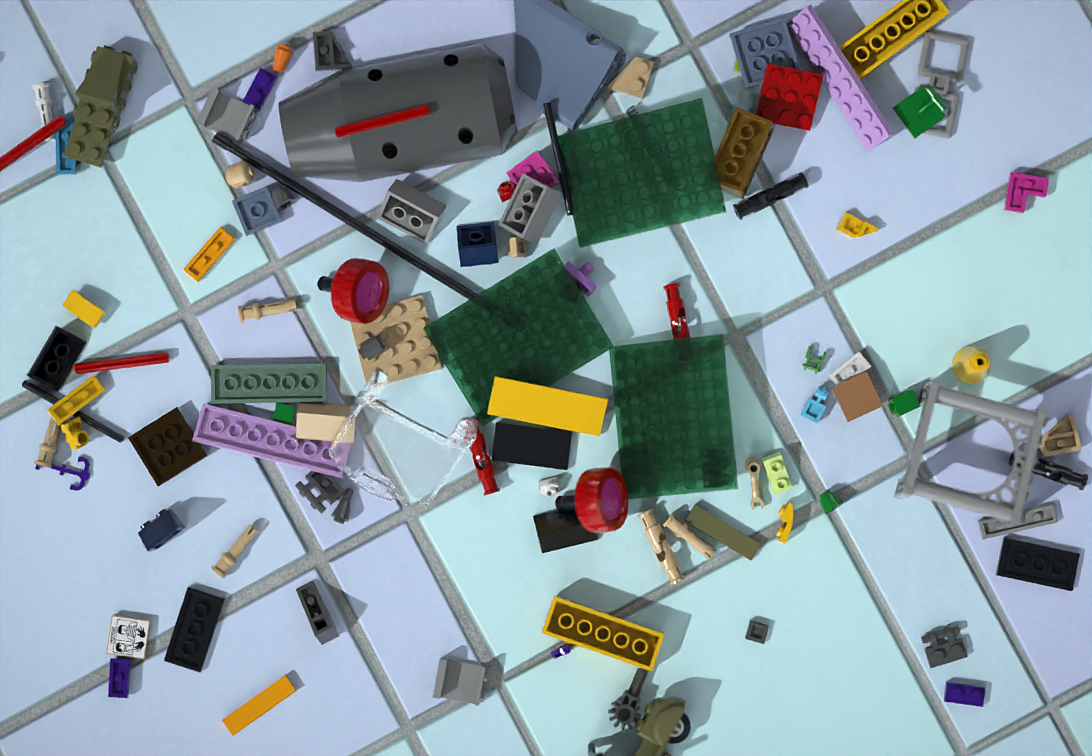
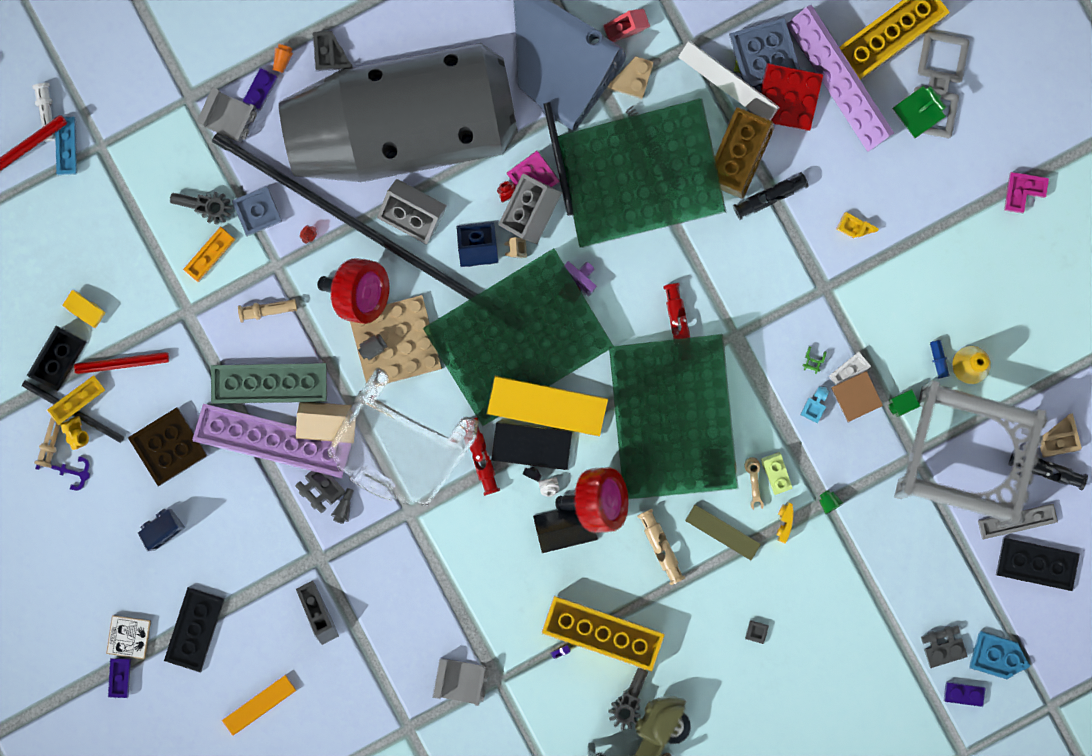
(100, 104): olive wedge -> none
(204, 204): none -> dark grey gear
(229, 558): tan pin -> none
(239, 174): tan head -> none
(282, 198): dark grey hat -> none
(284, 413): green tile -> none
(308, 234): none -> clear red plate
(382, 121): red axle -> none
(532, 473): none -> black tile
(626, 25): none -> coral slope
(681, 530): tan pin -> none
(728, 81): none -> white tile
(939, 359): none -> blue axle
(997, 656): none -> dark azure tile

